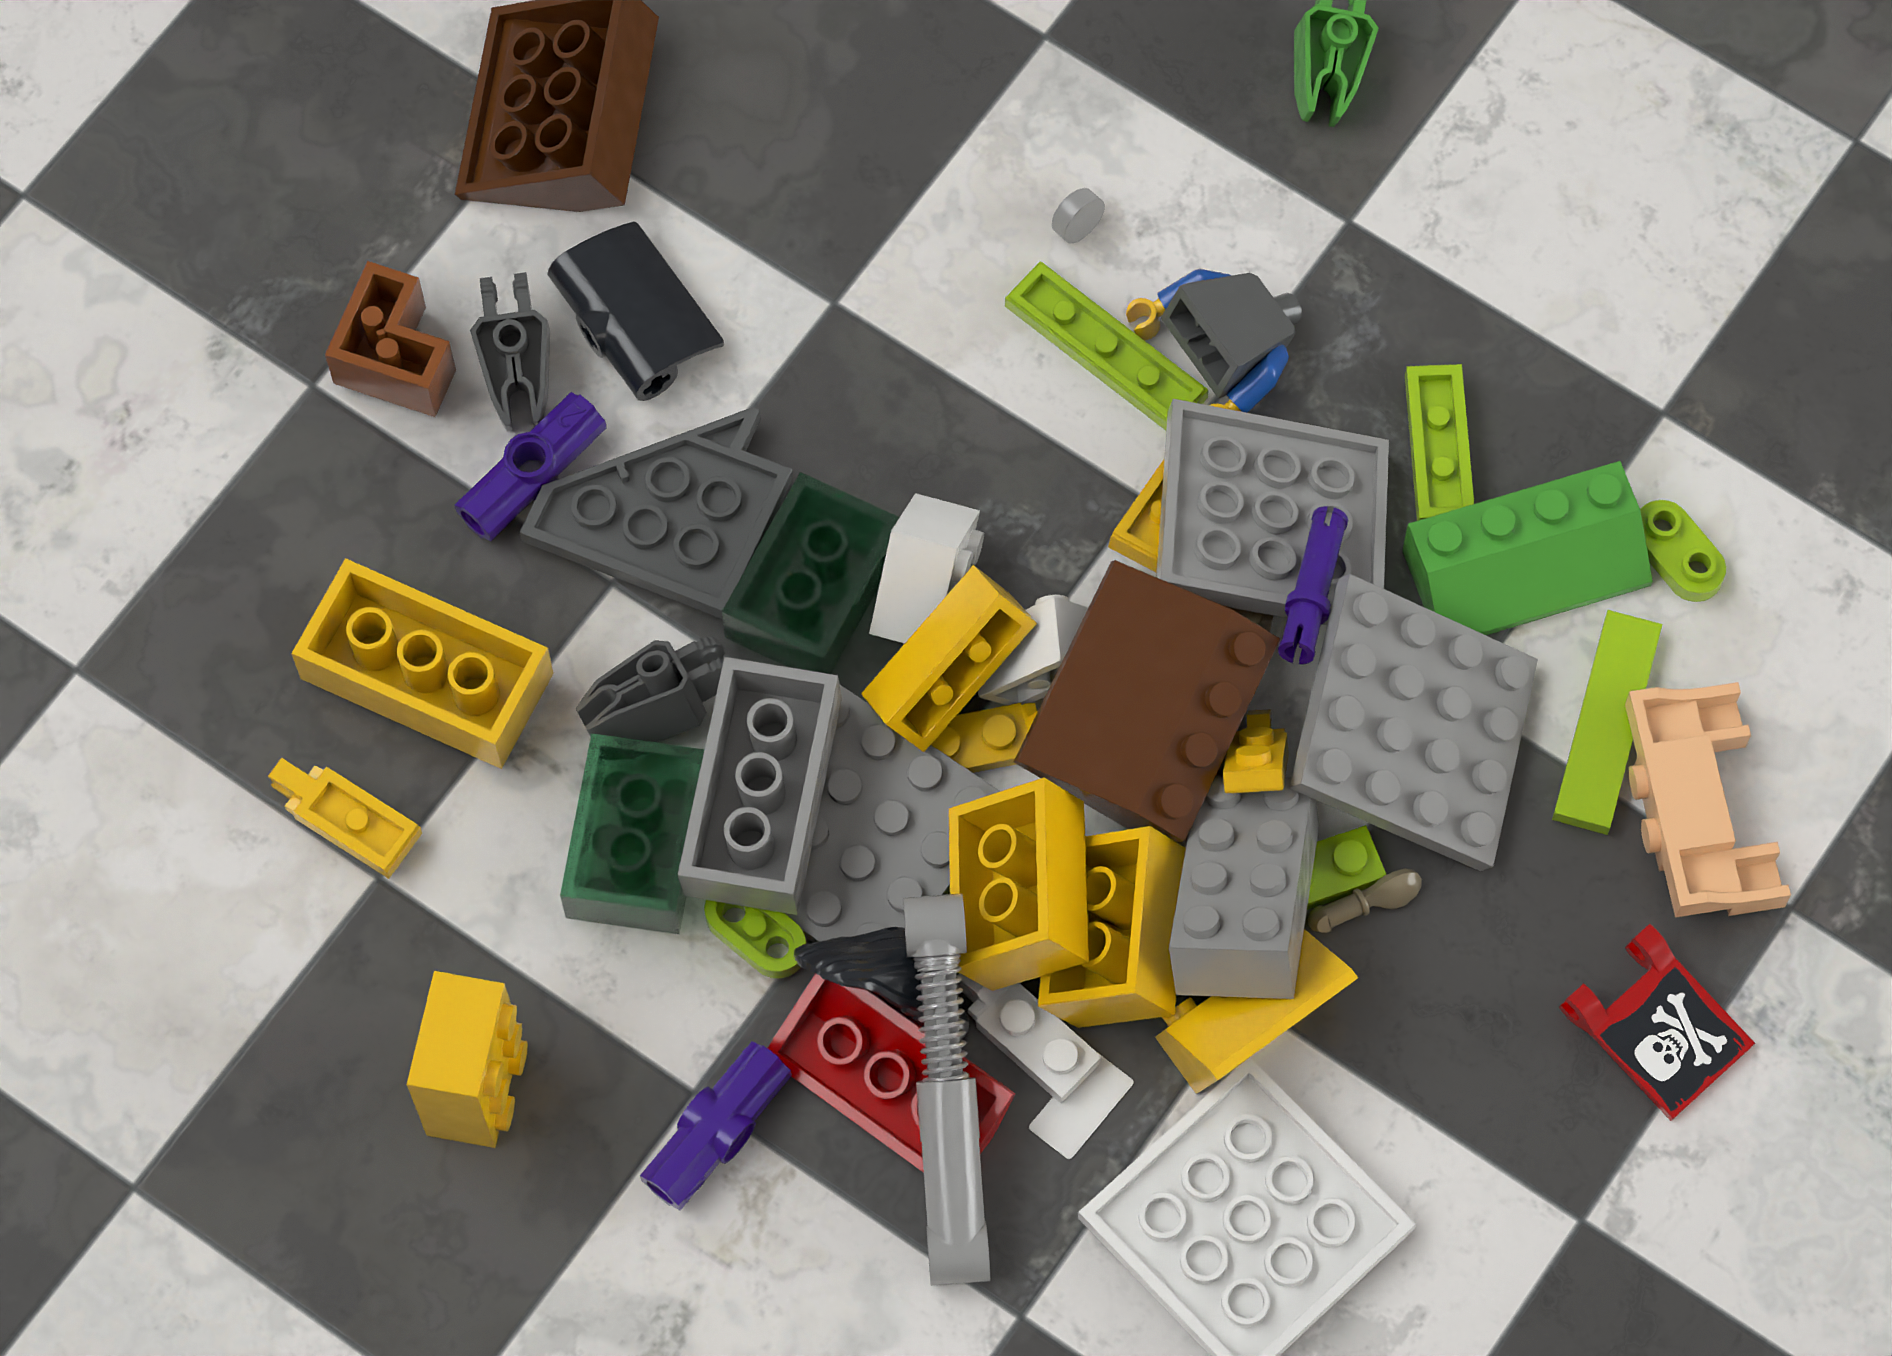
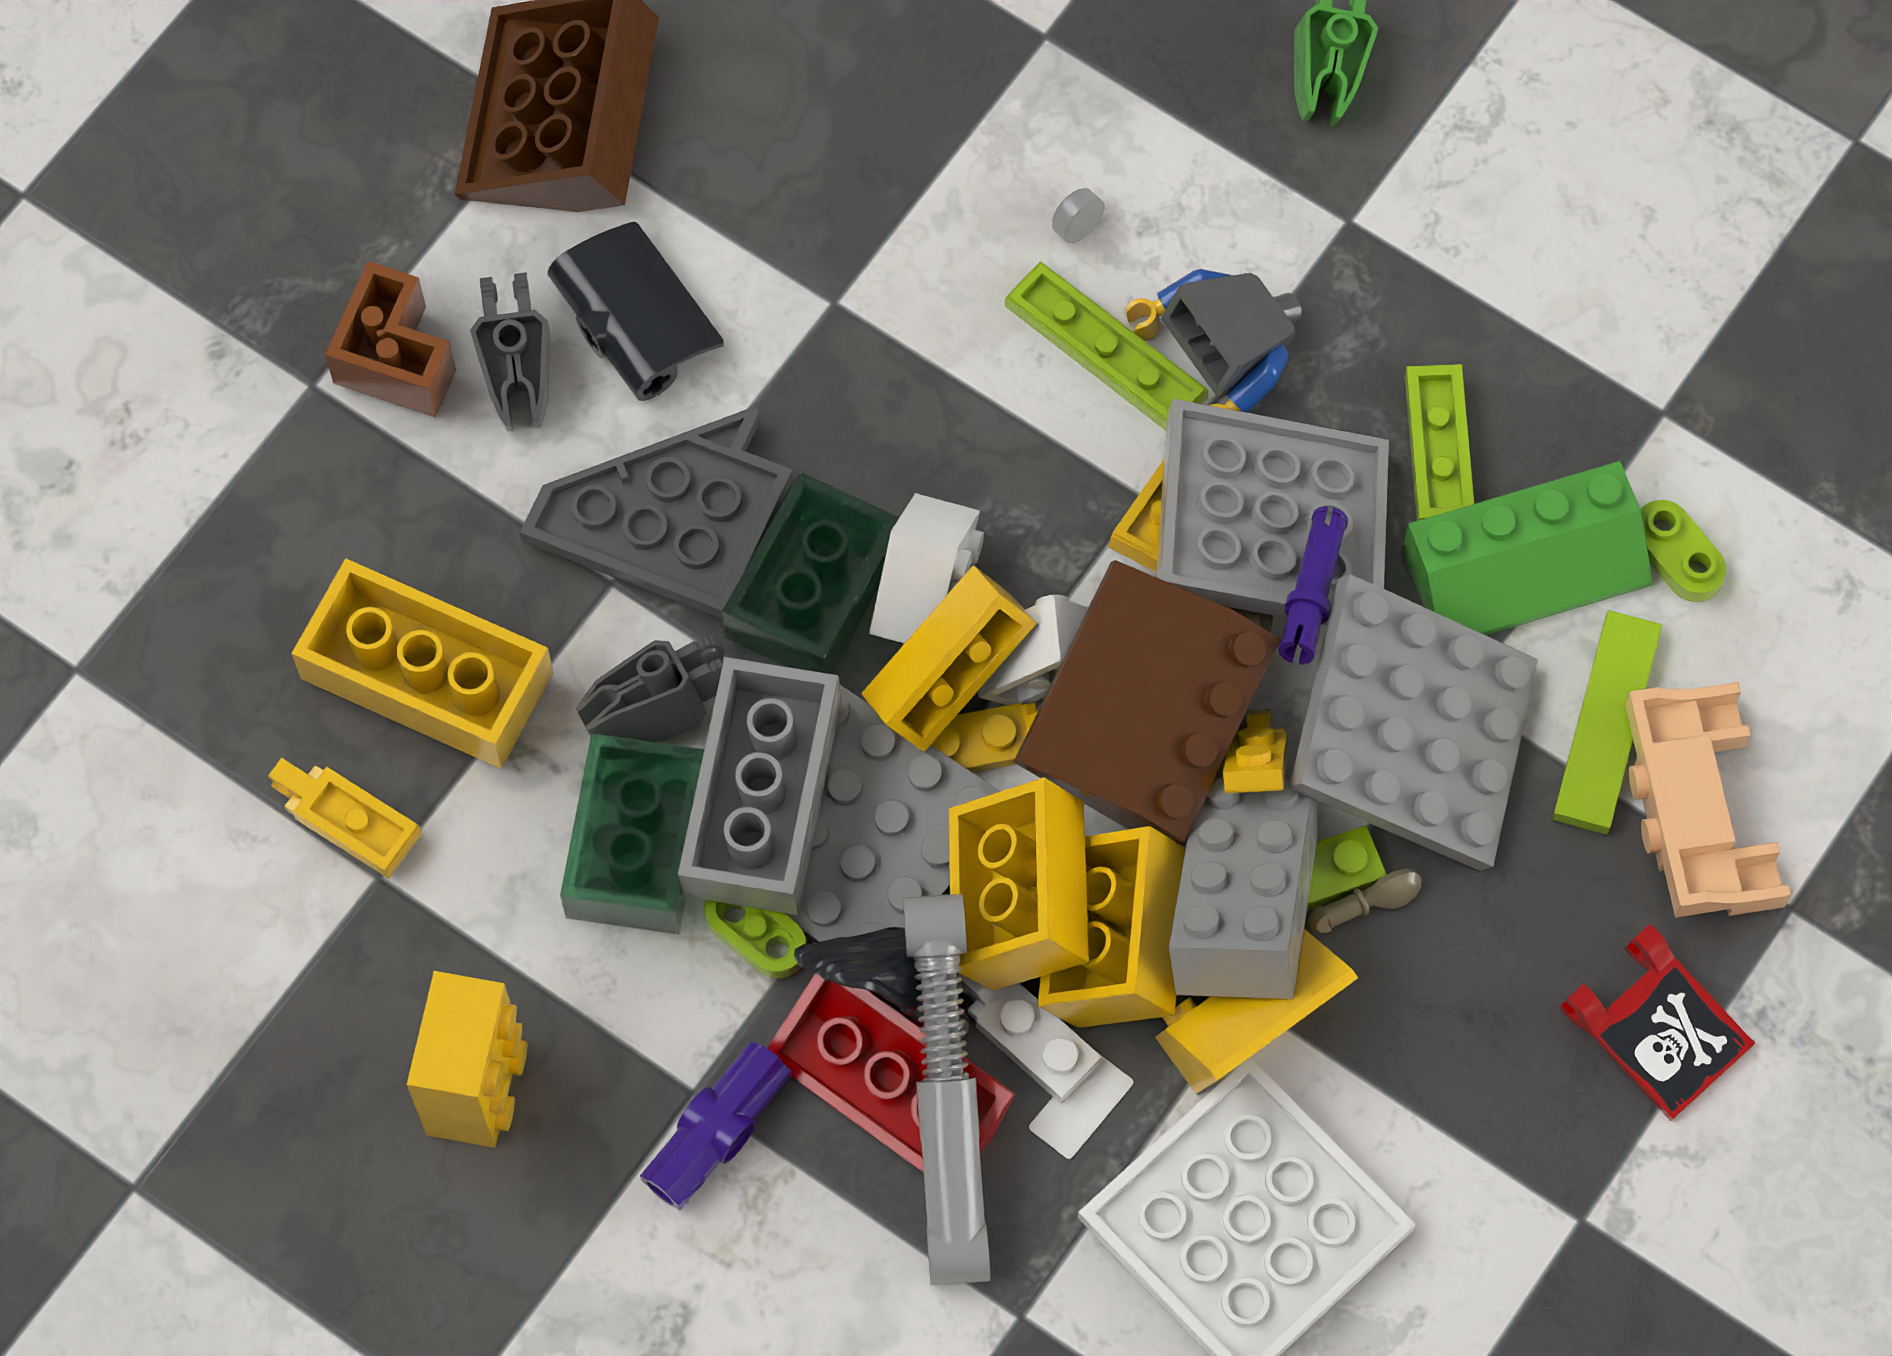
(554, 442): dark purple piece -> none

